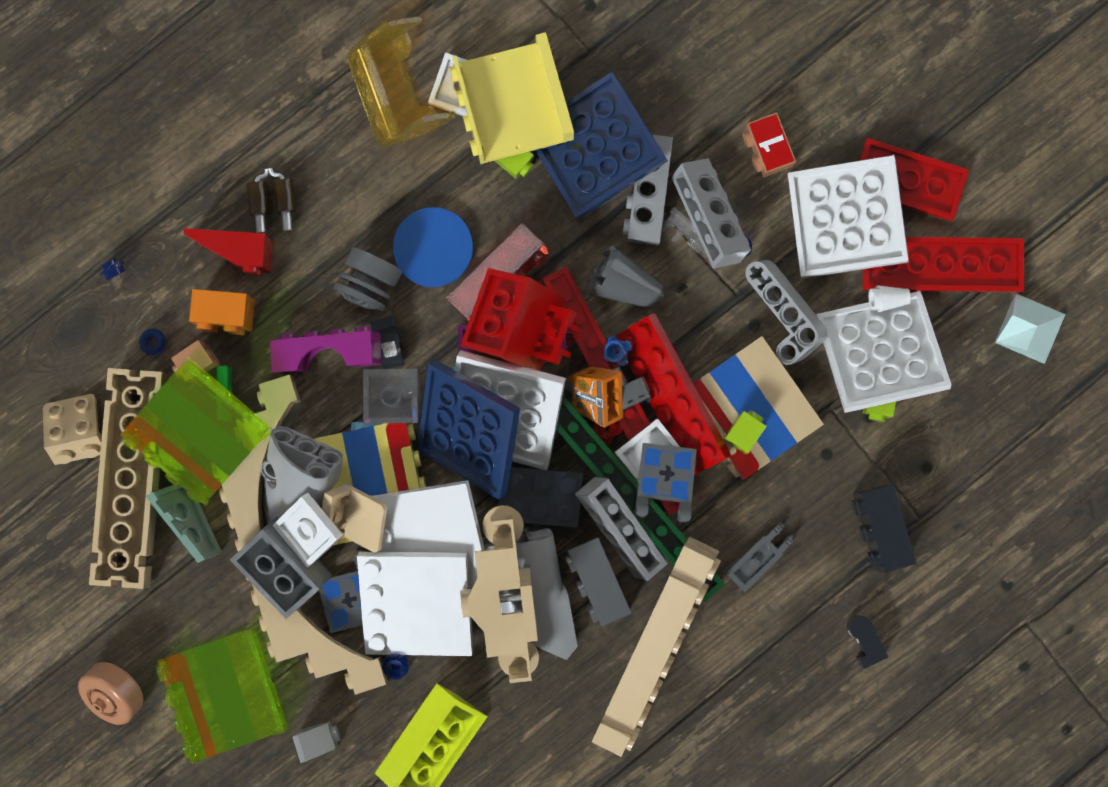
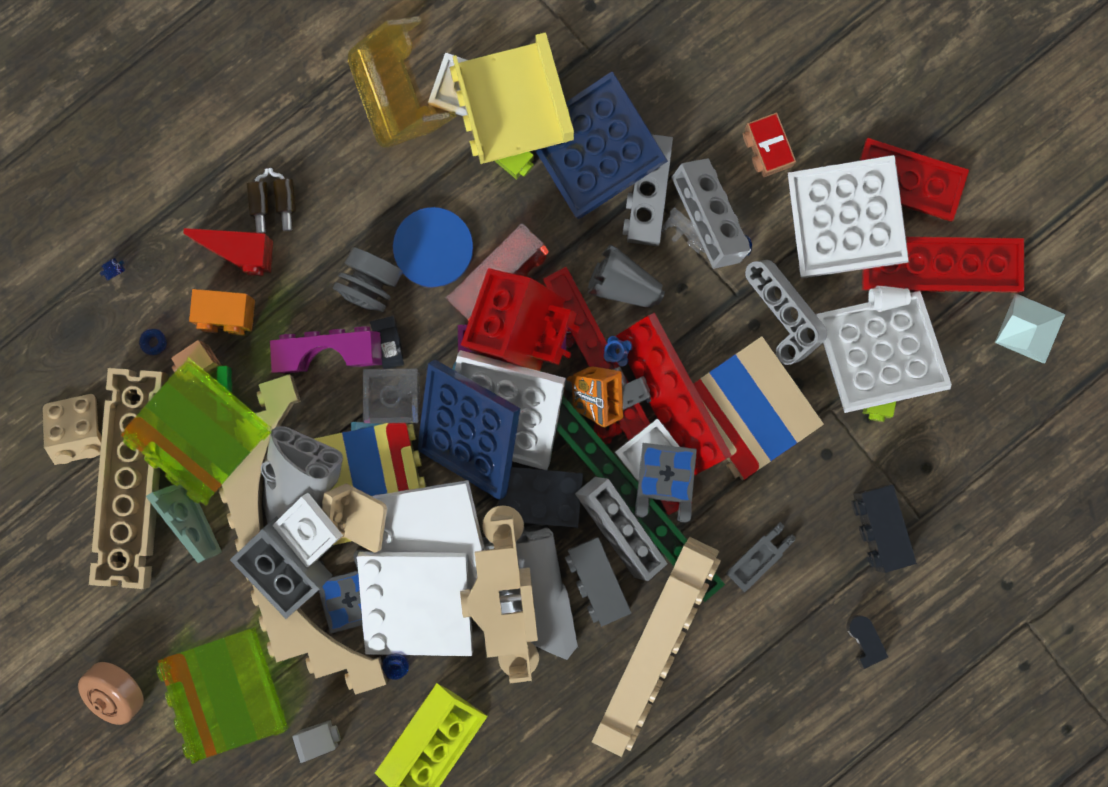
(745, 431): lime brick -> none

